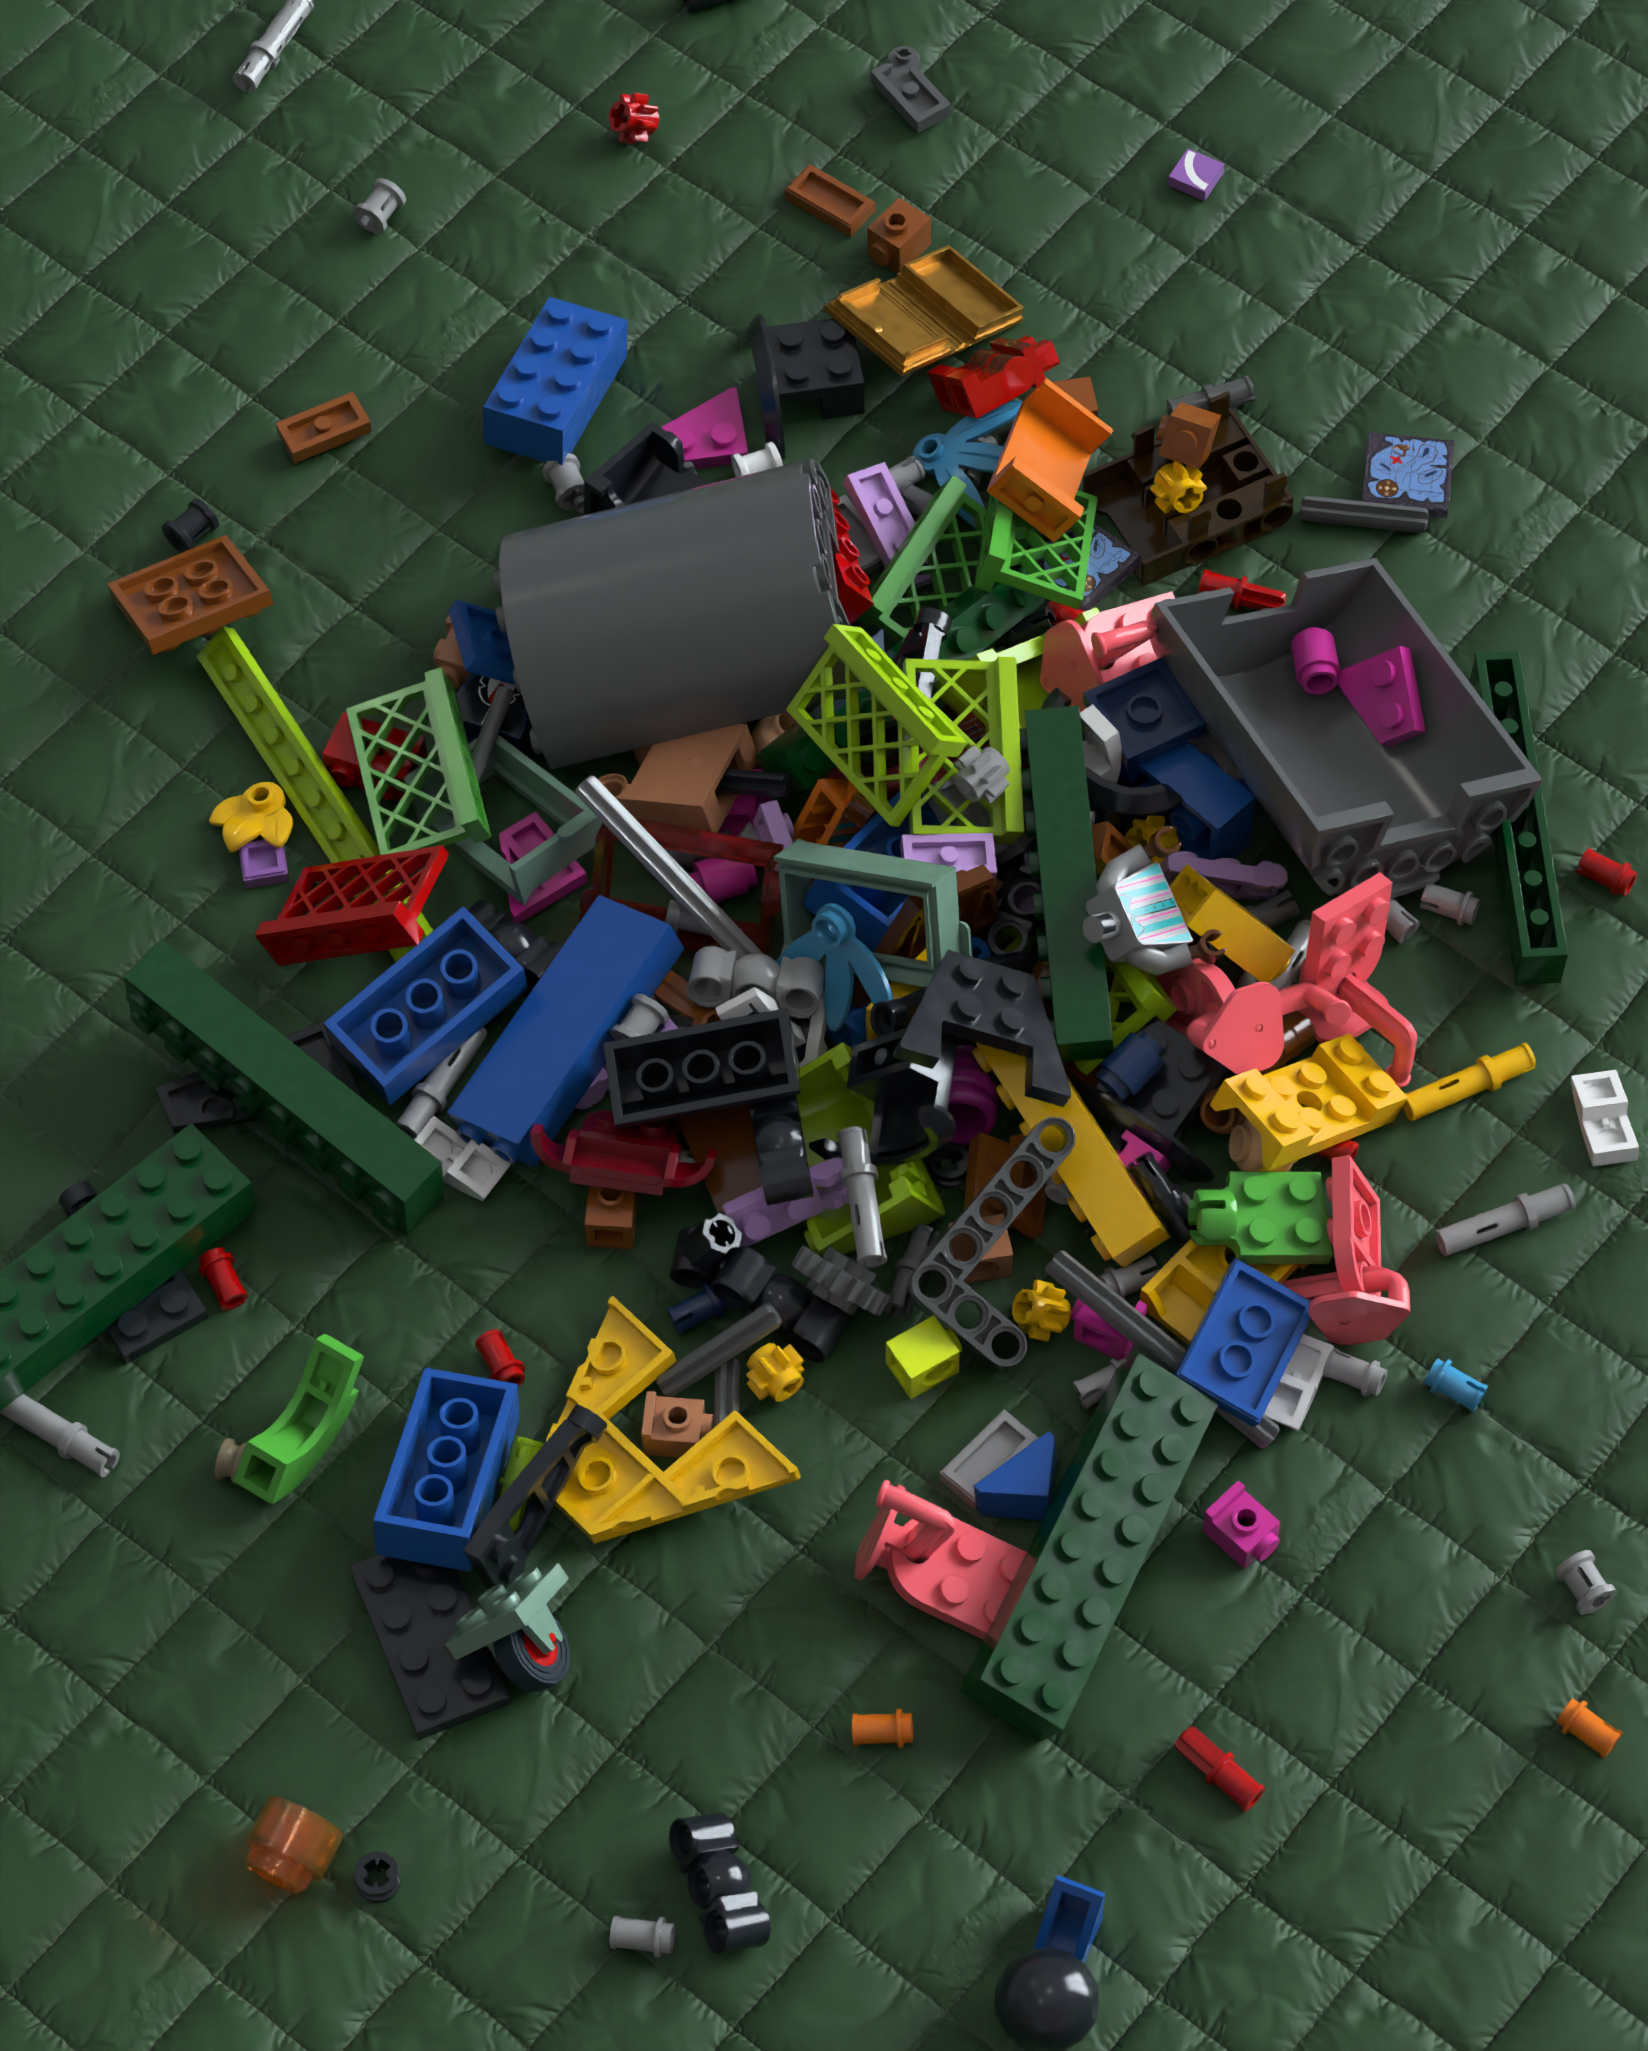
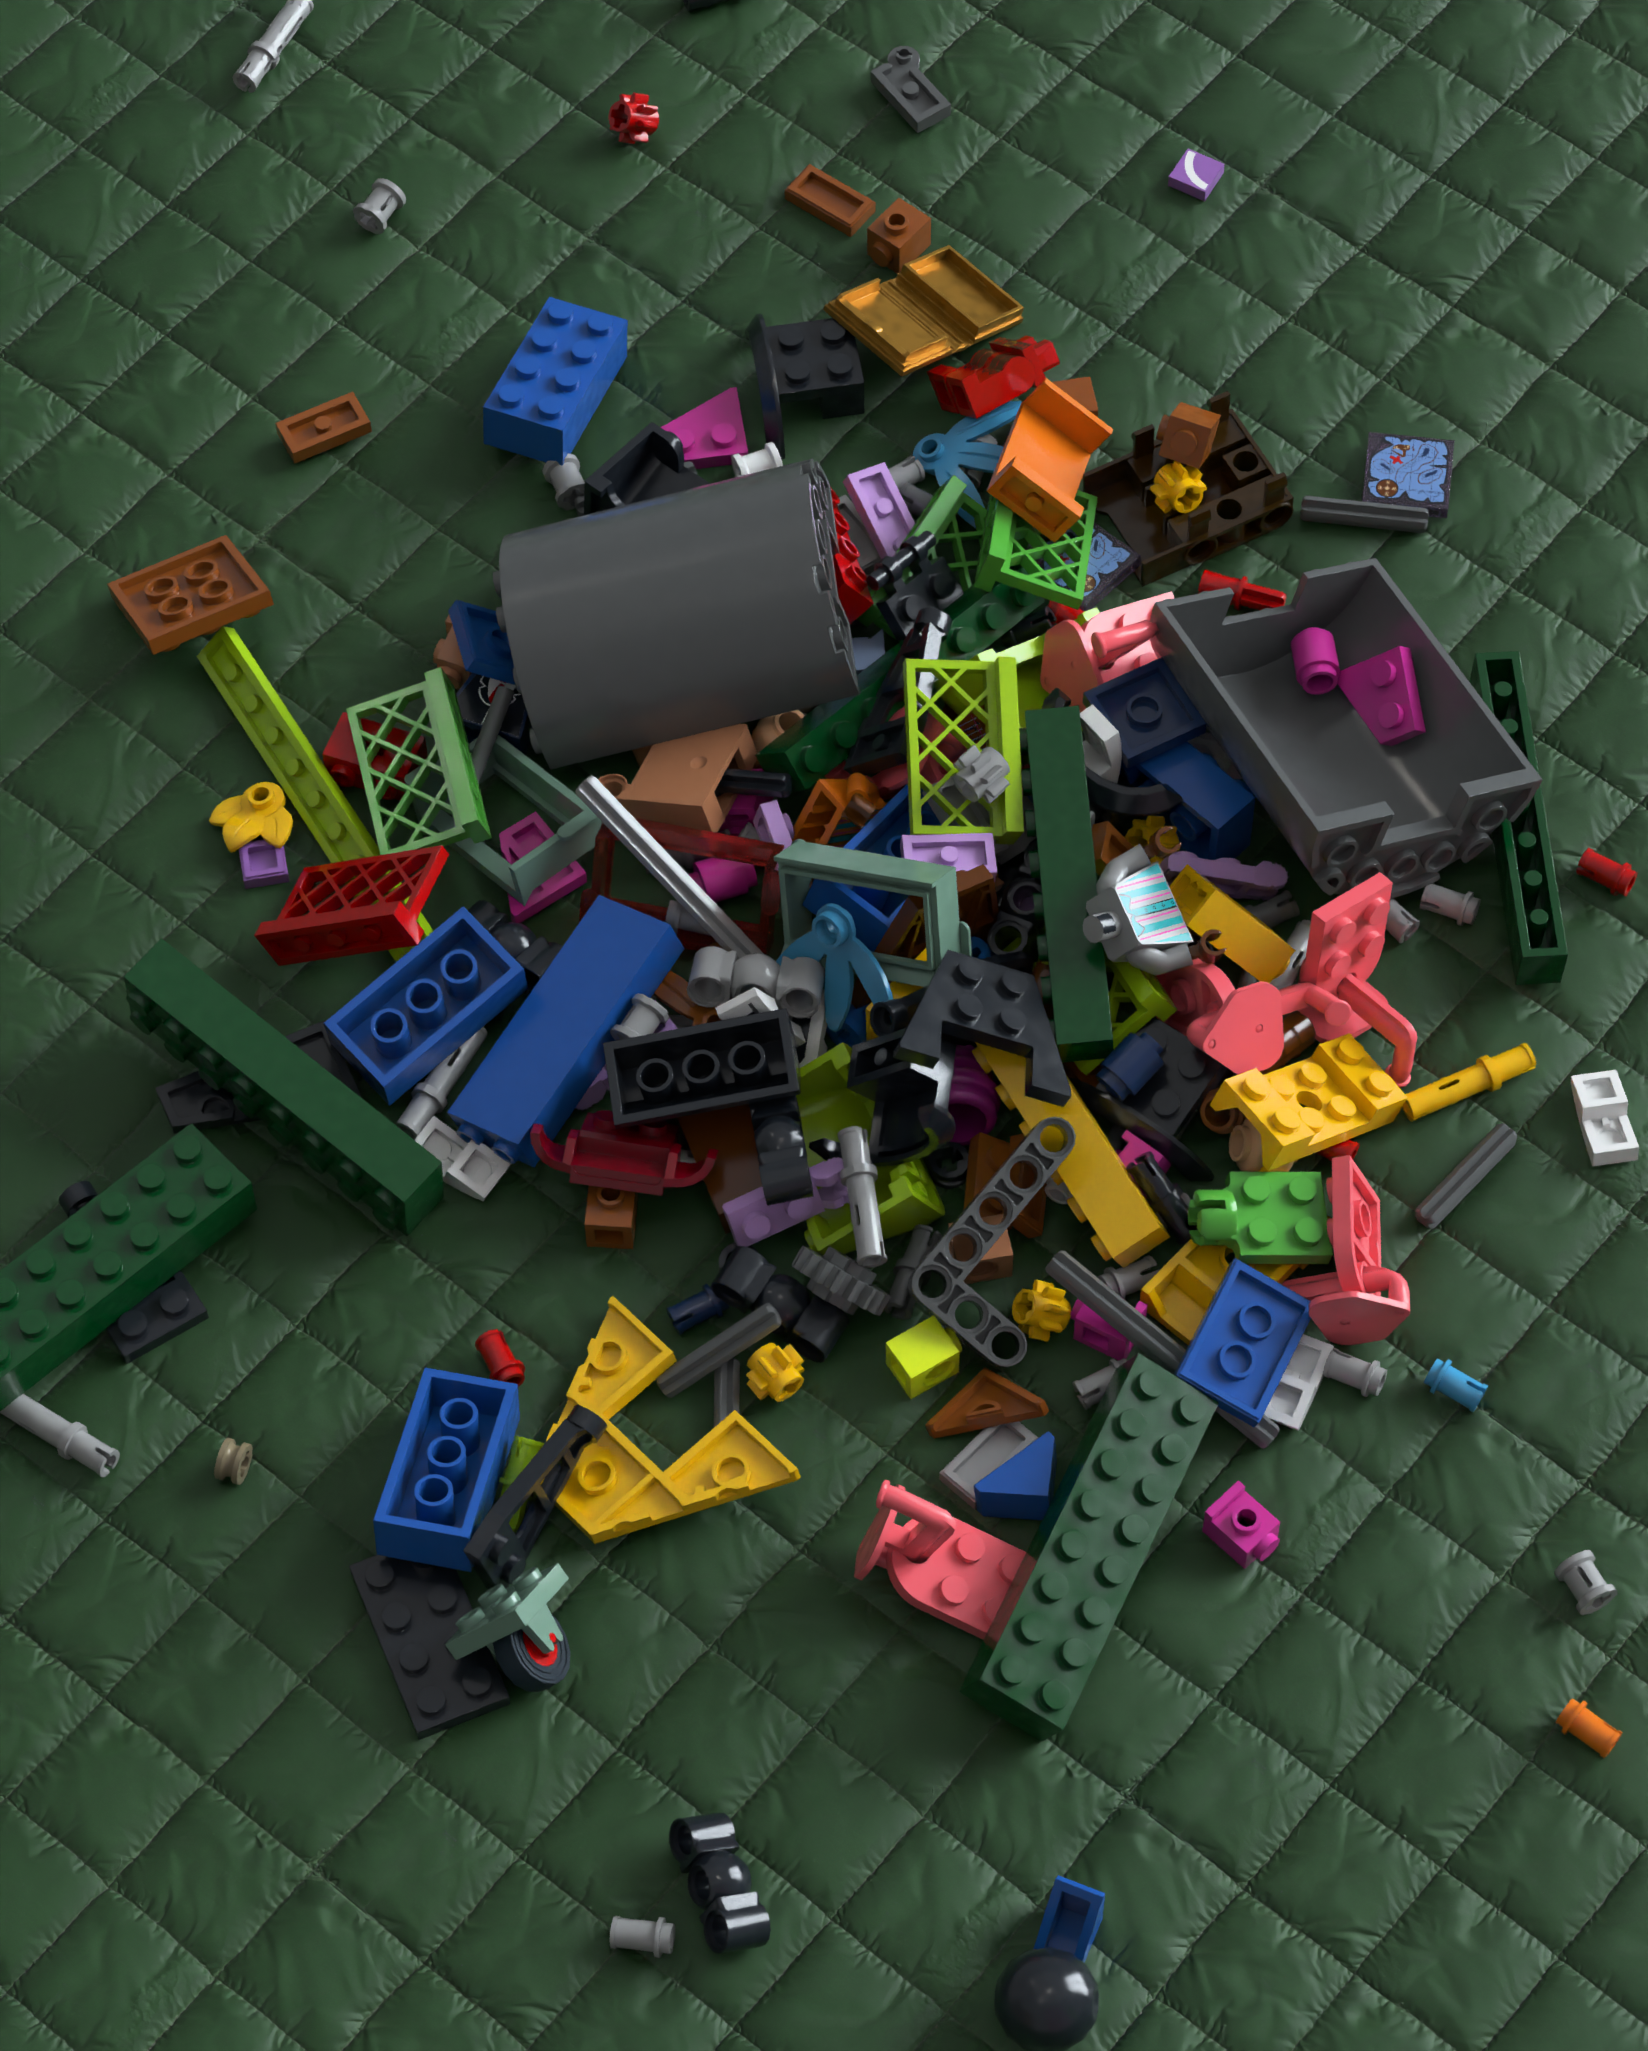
(190, 525): black bush -> none
(219, 1270): red pin -> none
(291, 1845): clear orange piece -> none
(308, 1426): bright green arch -> none
(372, 1861): black bush -> none
(668, 1439): nougat brick -> none
(702, 1250): black piece -> none
(883, 1728): orange pin -> none
(890, 691): lime fence -> none
(929, 586): none -> black plate
(985, 1403): none -> dark orange tile
(1219, 1768): red axle -> none
(1240, 392): dark grey pin -> none
(1465, 1176): none -> dark grey axle
(1522, 1213): light grey pin -> none

